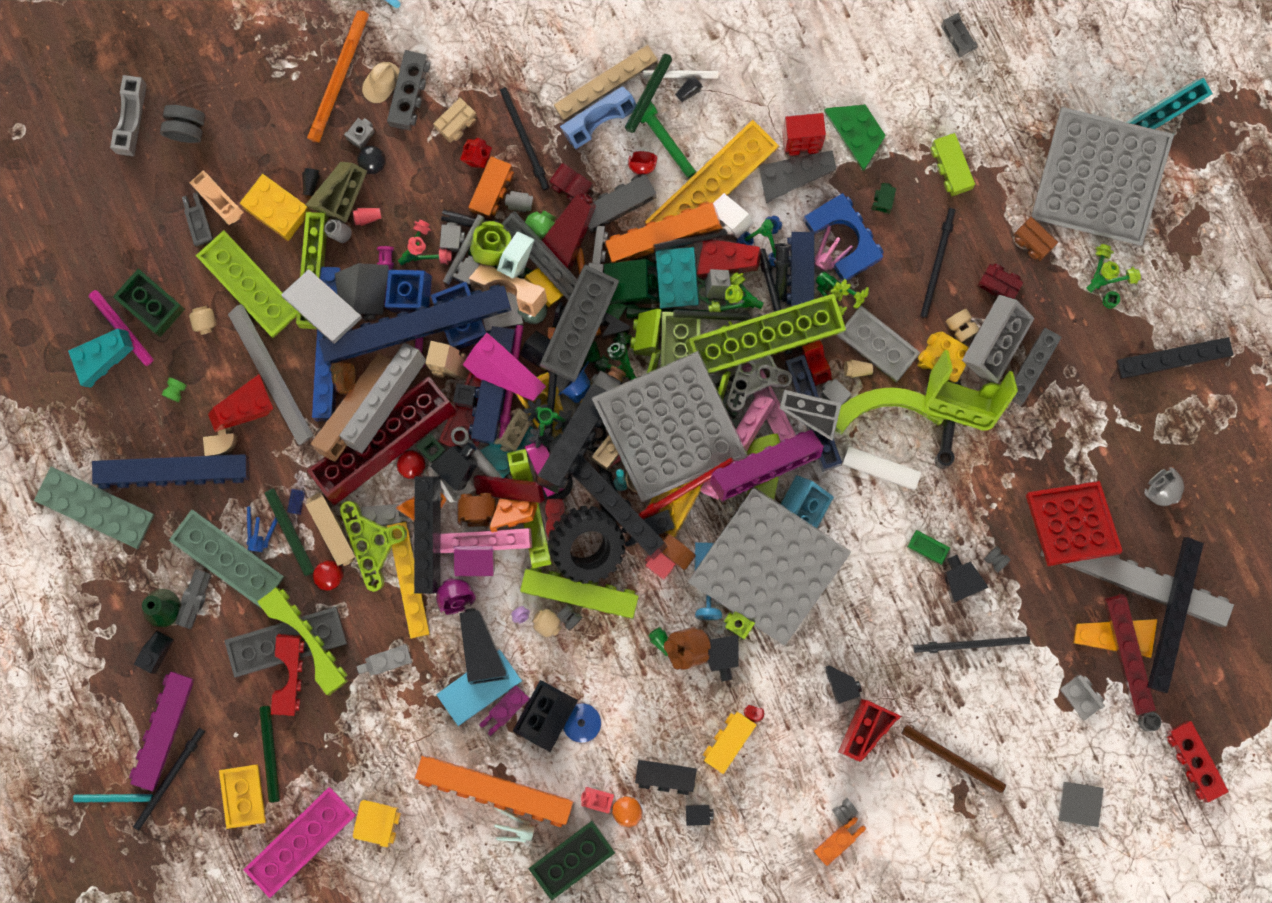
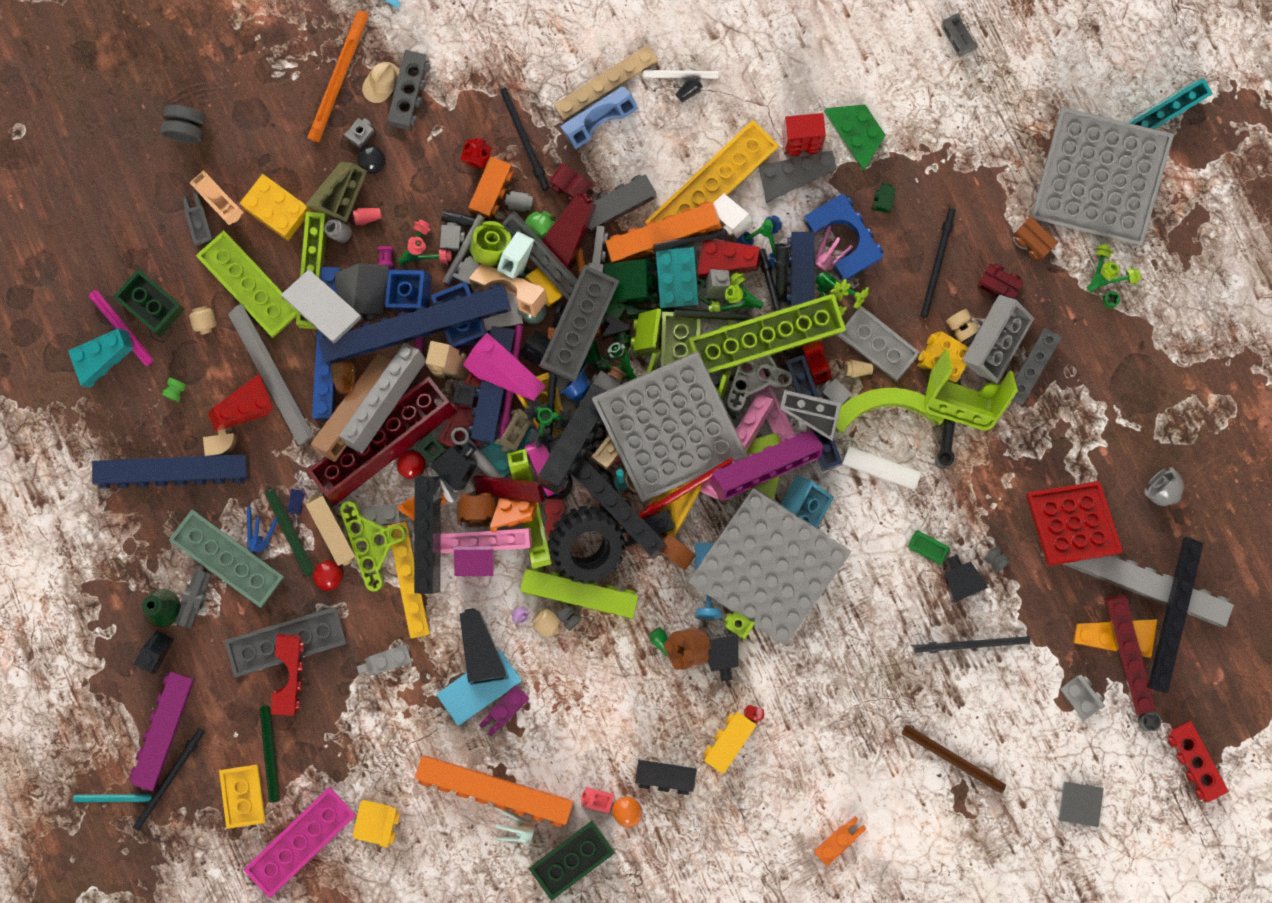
(94, 507): sand green plate -> none
(132, 100): light grey arch -> none
(310, 180): black cone -> none
(326, 671): lime arch -> none
(454, 595): magenta cylinder -> none
(455, 120): tan brick -> none
(545, 716): black slope -> none
(591, 727): blue dish -> none
(642, 162): red hair -> none
(648, 93): dark green axle -> none
(660, 565): coral brick -> none
(669, 144): green piece -> none
(699, 815): black brick -> none
(842, 685): black slope -> none
(844, 811): dark grey wheel -> none
(866, 729): red wedge -> none
(952, 164): lime brick -> none
(1174, 358): black plate -> none

